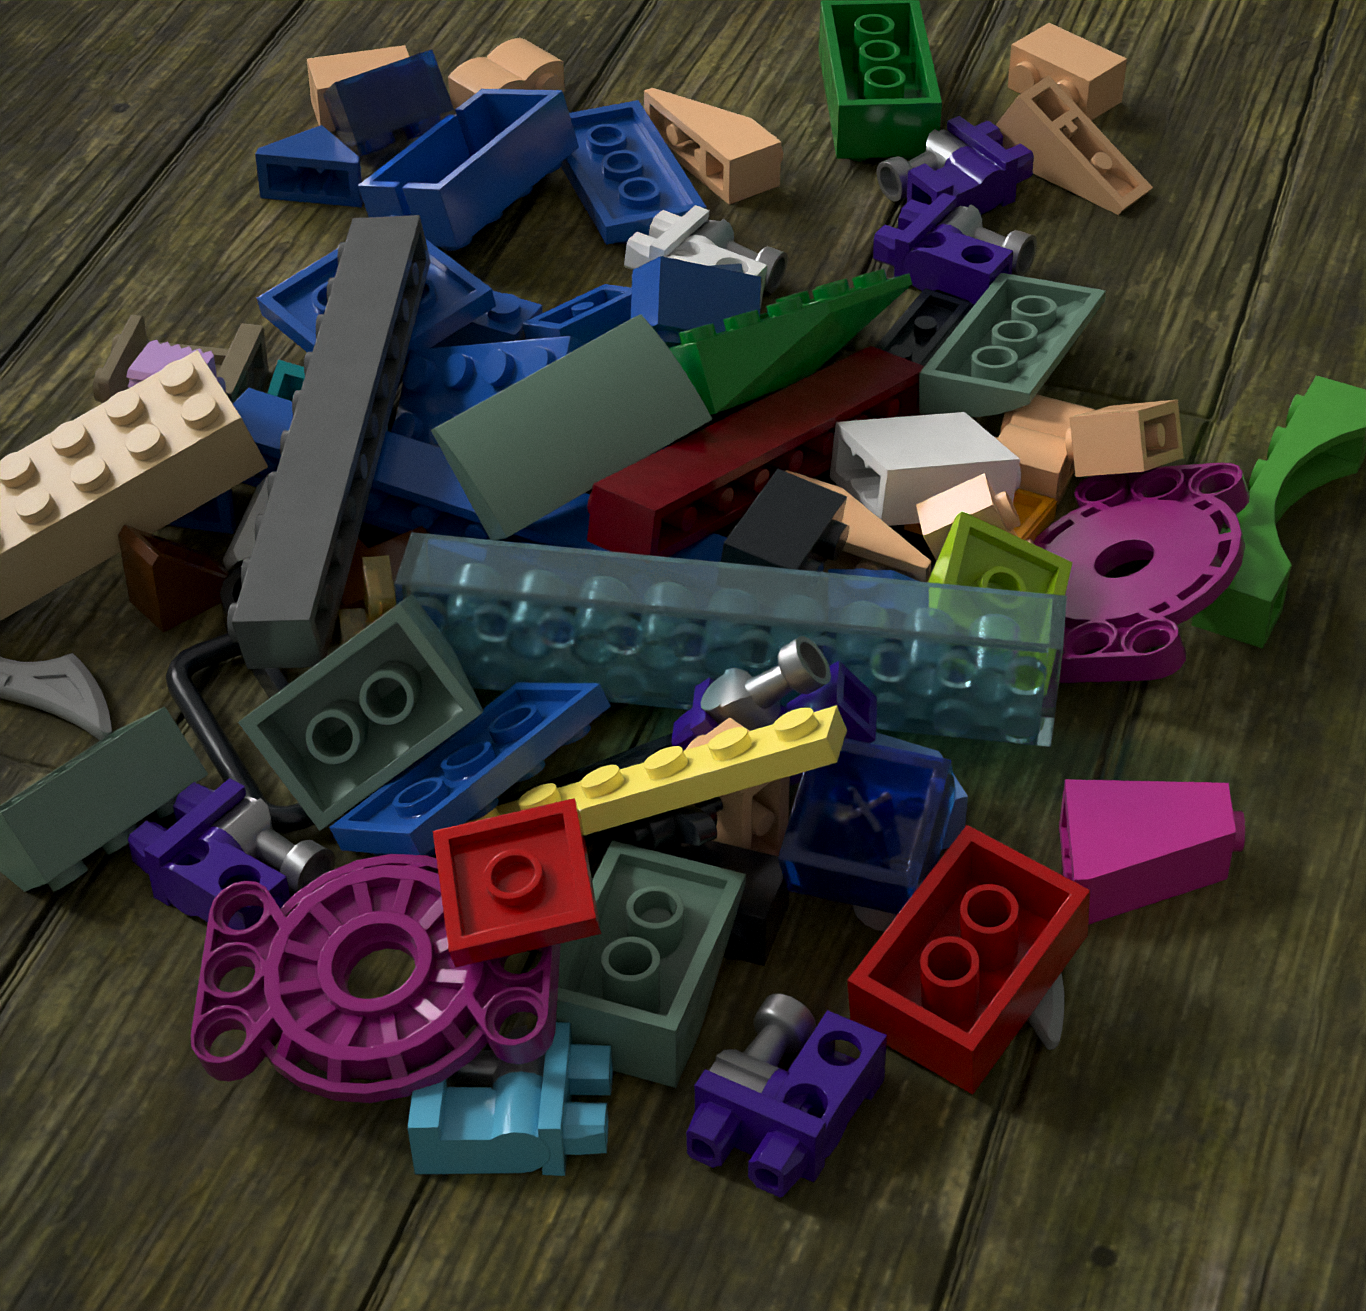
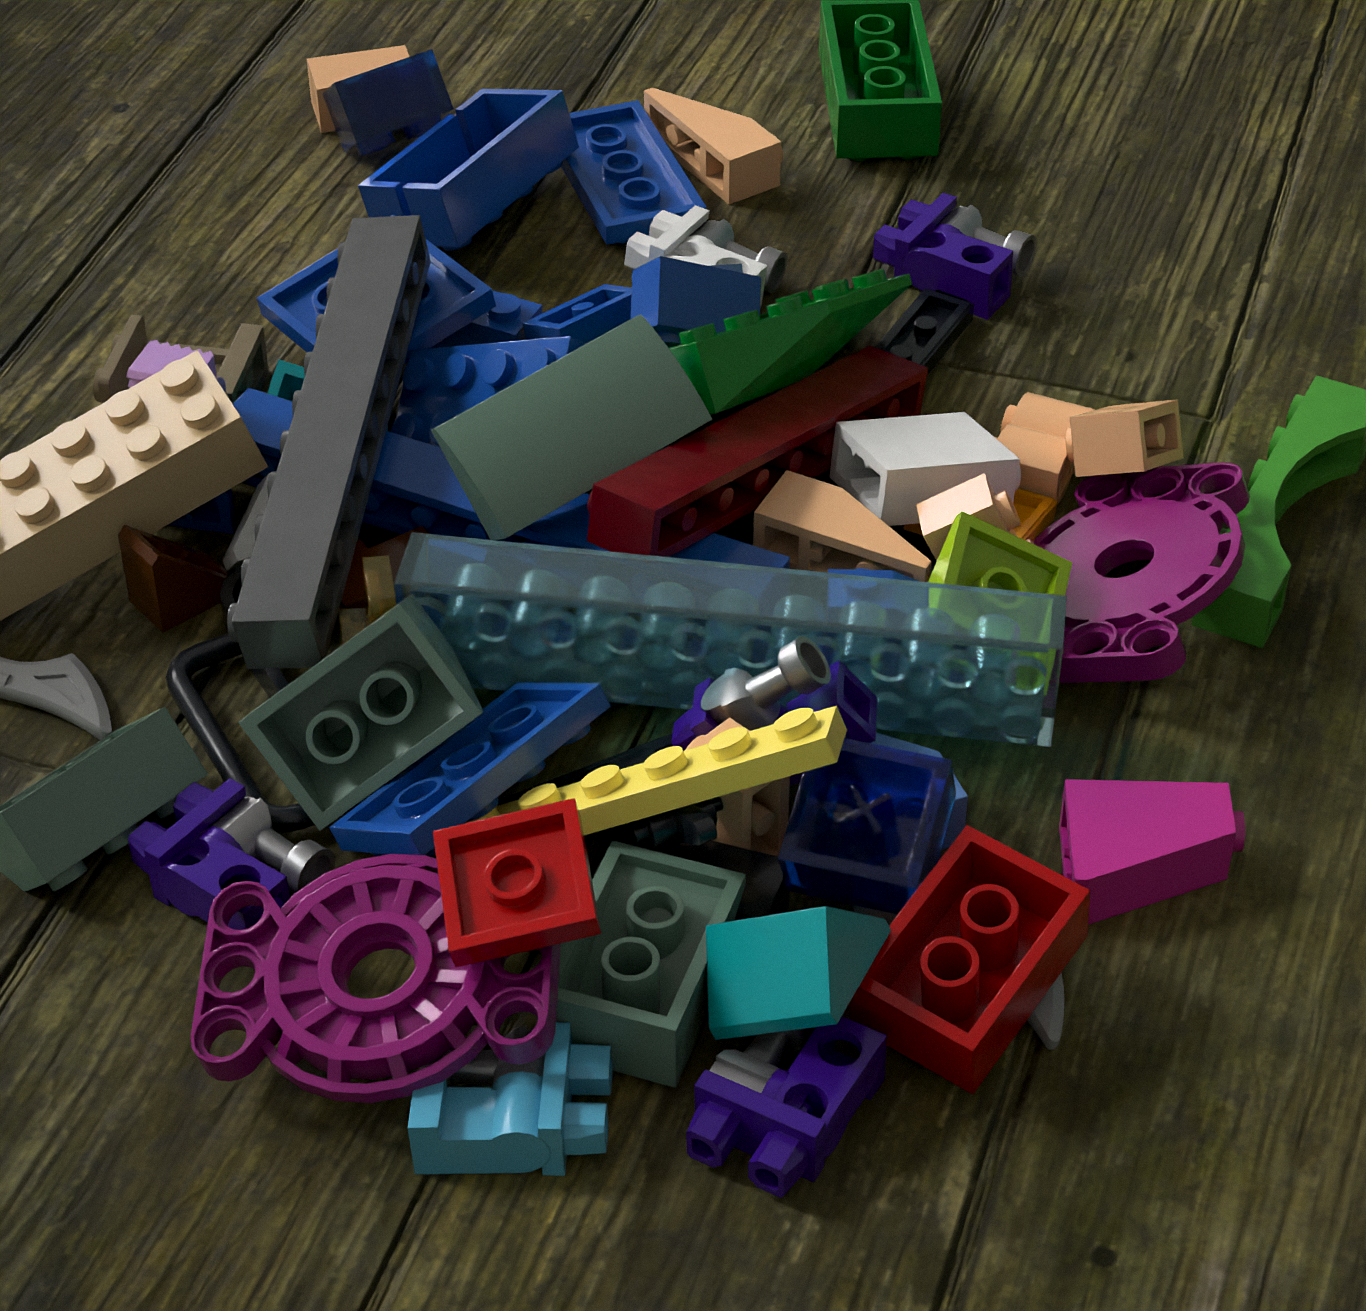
(310, 169): blue slope -> none
(509, 66): light nougat brick -> none
(787, 969): none -> teal slope
(789, 526): black brick -> none
(961, 163): dark purple hips -> none
(1006, 346): sand green slope -> none
(1071, 148): light nougat slope -> none
(1079, 67): light nougat brick -> none

